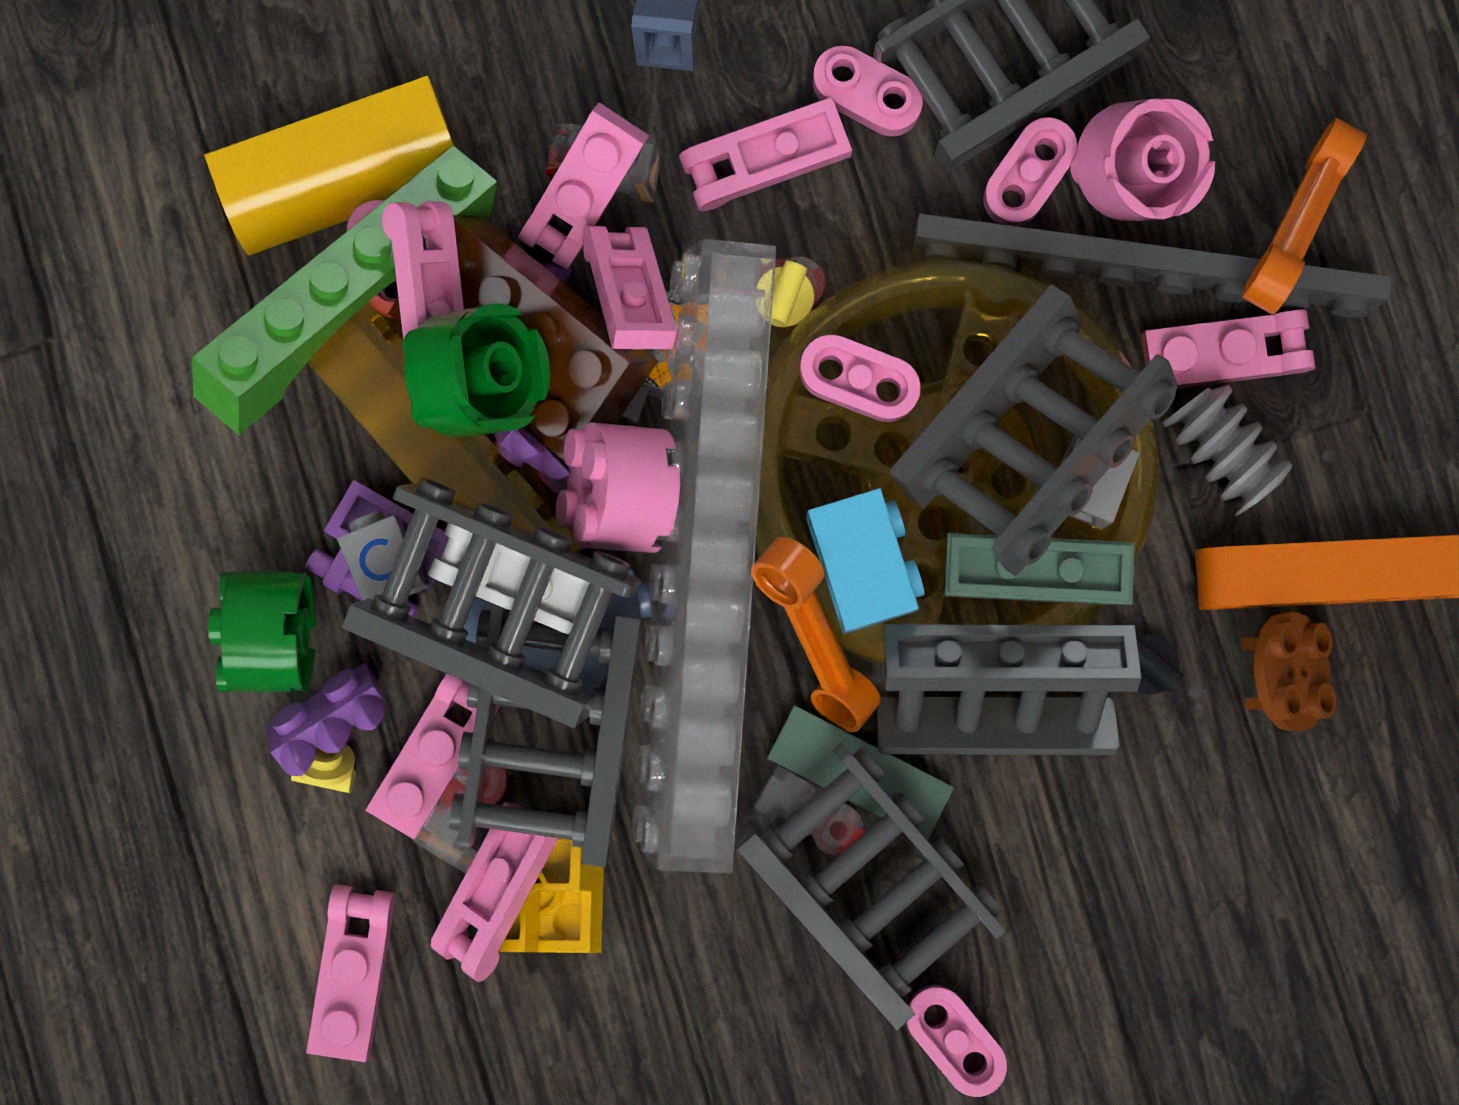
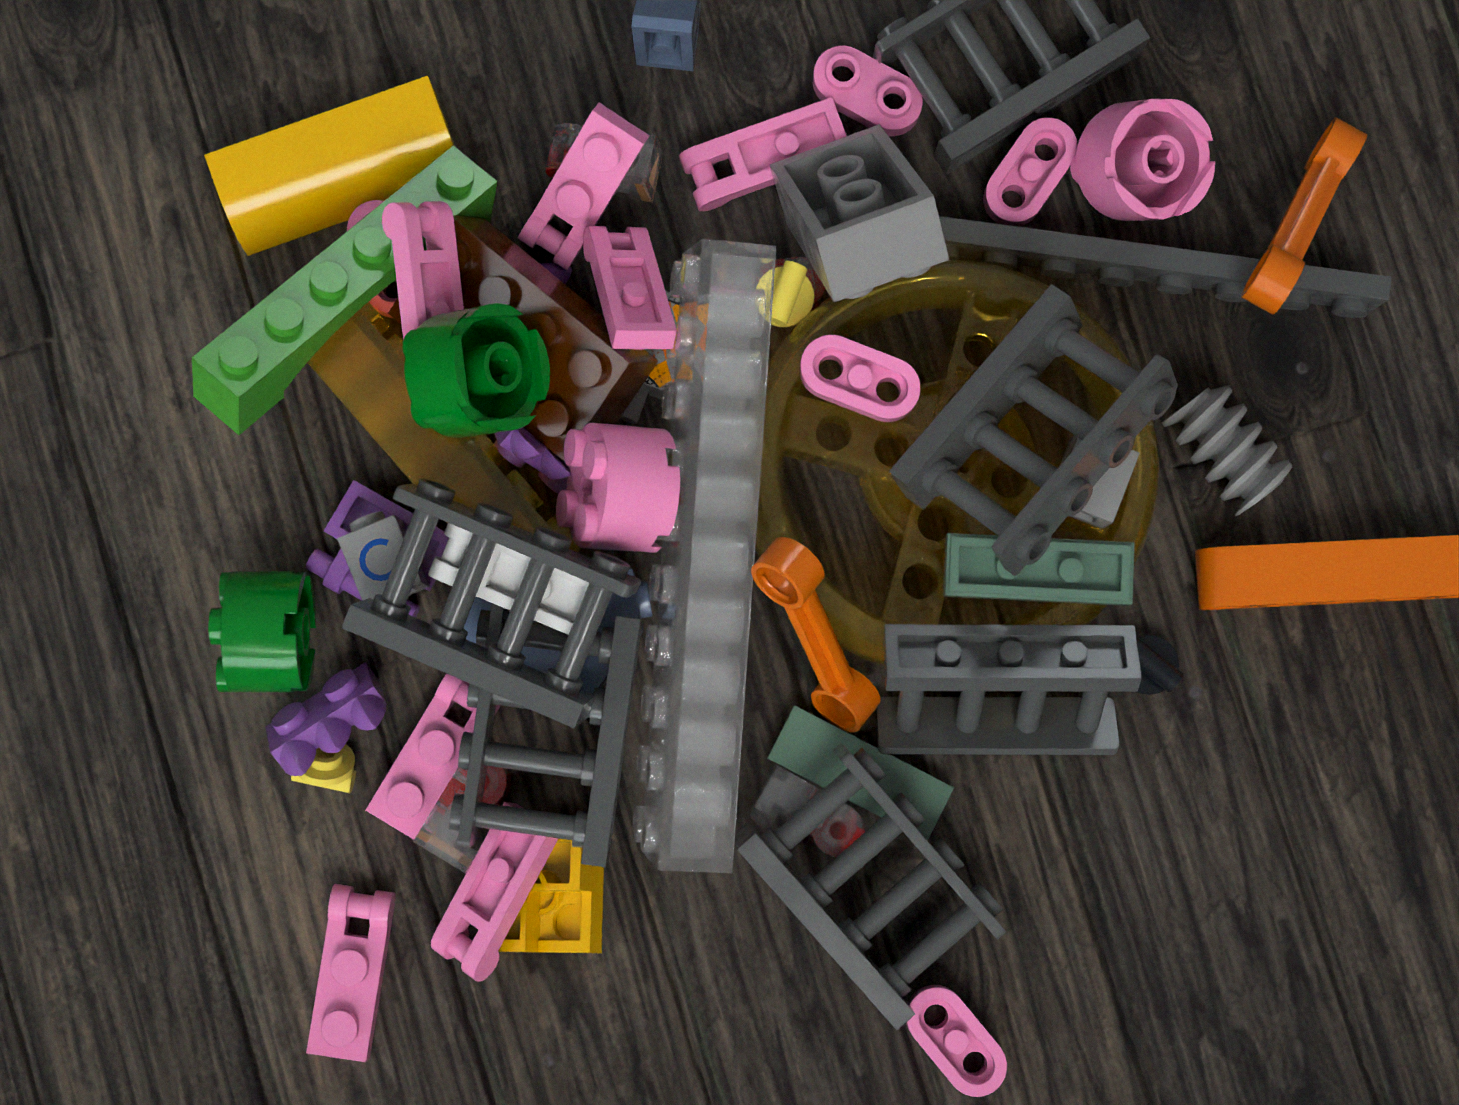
(860, 213): none -> light grey brick
(864, 560): medium azure brick -> none
(1232, 349): bright pink plate -> none
(1292, 671): dark orange plate -> none

